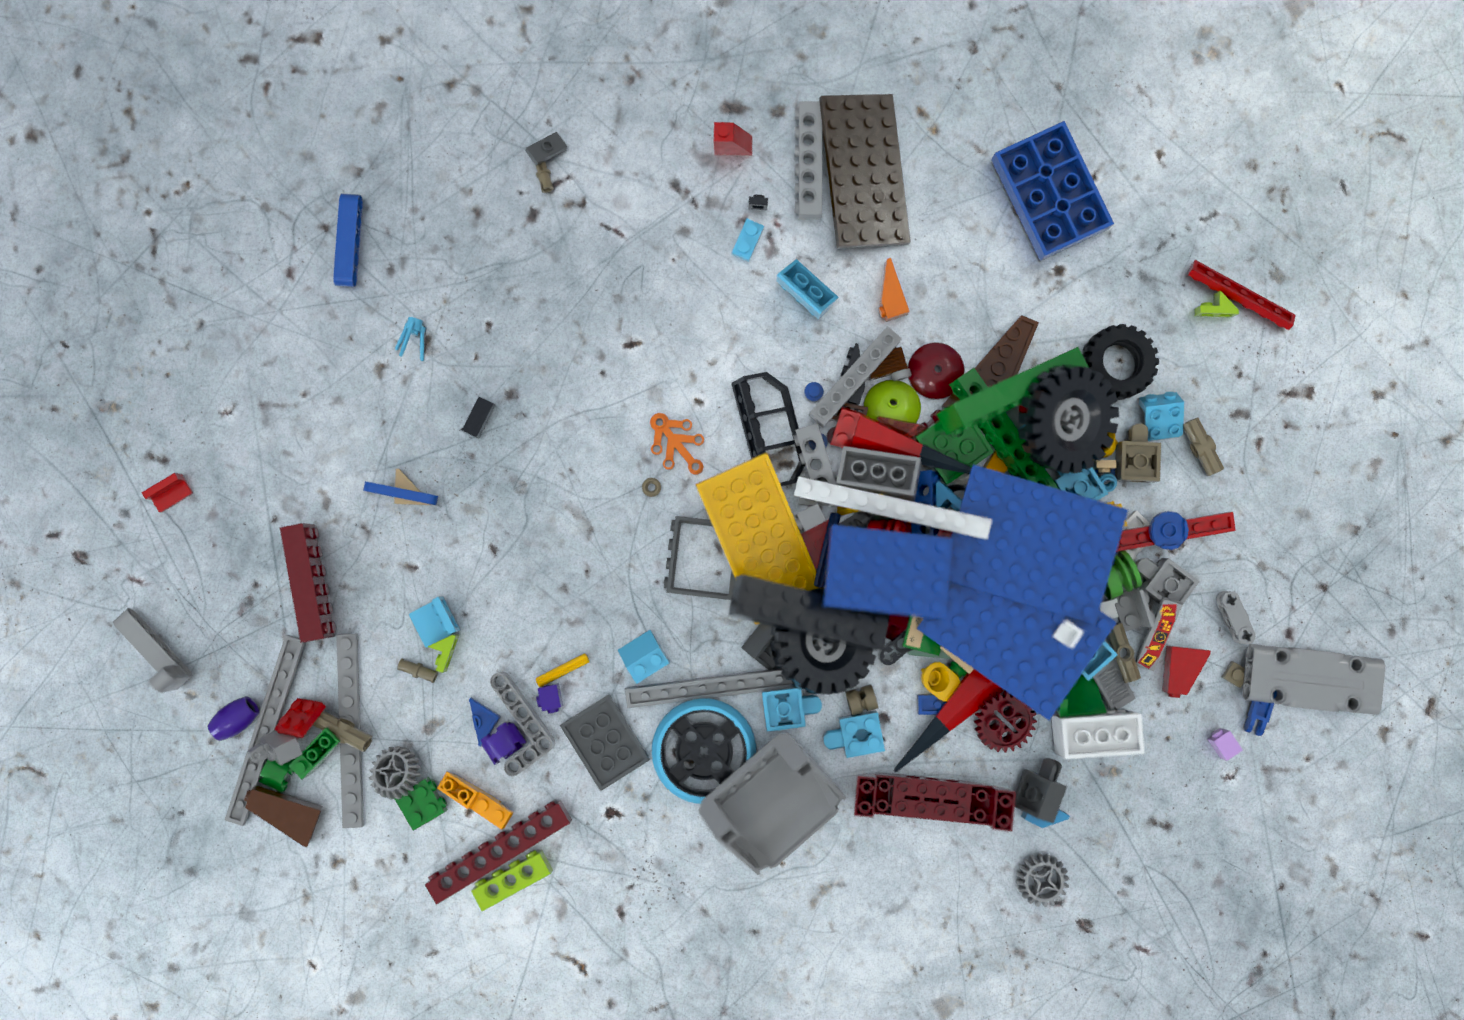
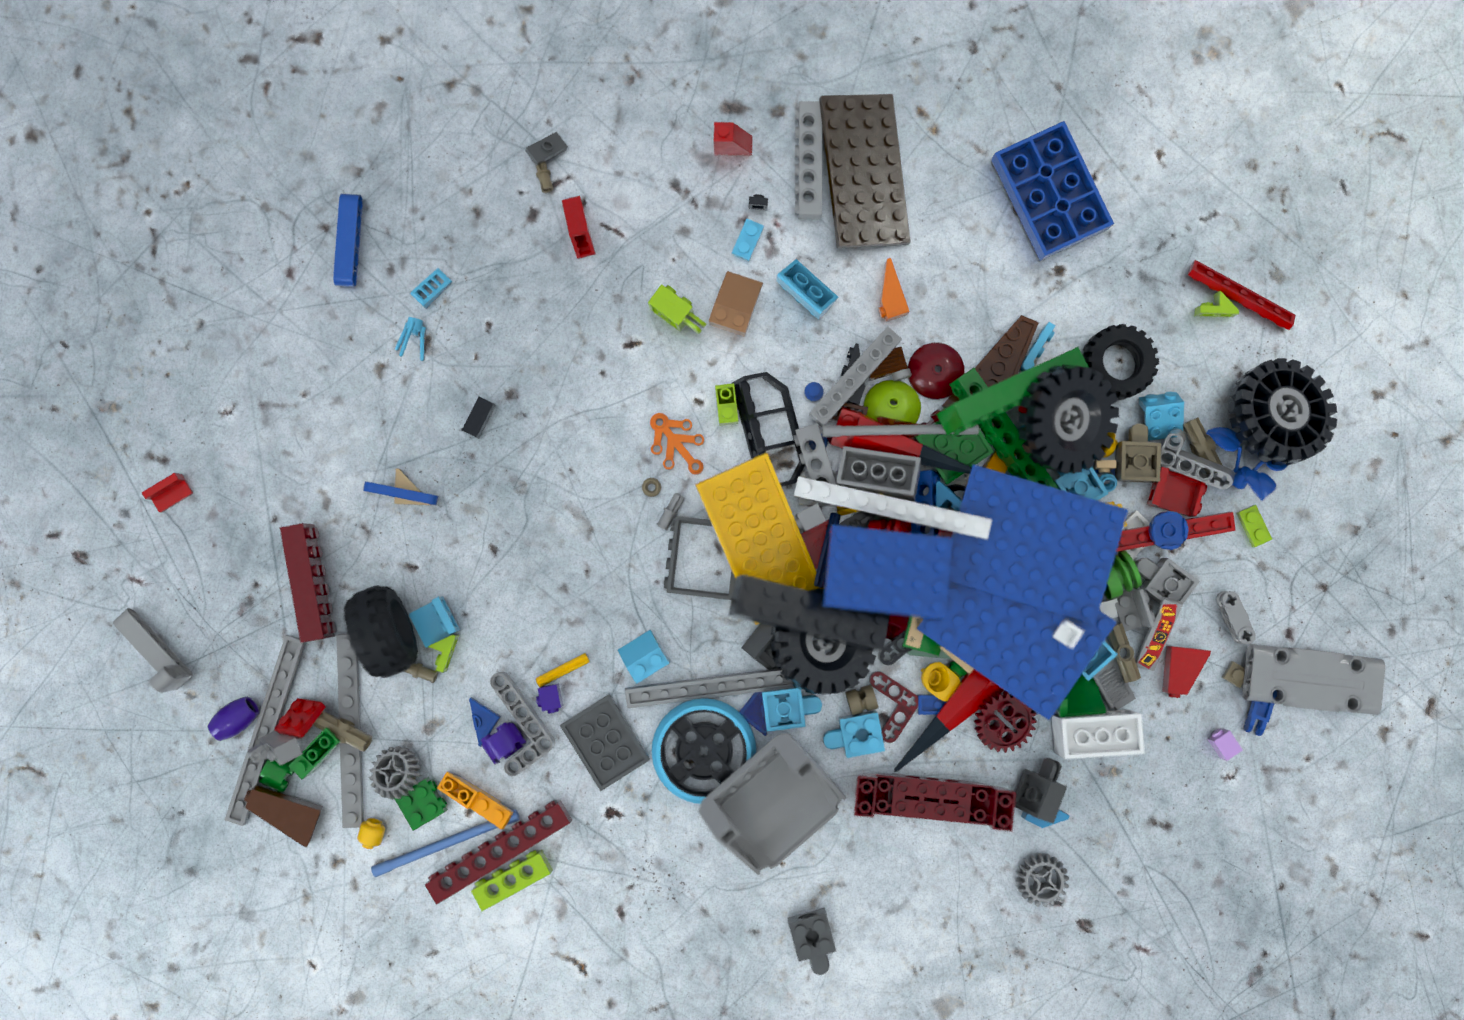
(371, 833): none -> yellow head
(380, 631): none -> black tyre
(389, 865): none -> medium blue piece
(436, 292): none -> medium azure slope
(578, 227): none -> red slope
(670, 511): none -> light grey axle
(674, 309): none -> lime brick
(726, 404): none -> lime slope
(735, 303): none -> medium nougat slope
(754, 712): none -> clear blue tile
(812, 939): none -> dark grey brick
(837, 430): none -> light grey piece
(900, 707): none -> dark red beam
(1037, 347): none -> medium azure plate
(1177, 493): none -> red panel
(1196, 461): none -> light grey beam
(1254, 526): none -> lime plate
(1259, 482): none -> blue plant
(1265, 395): none -> black wheel

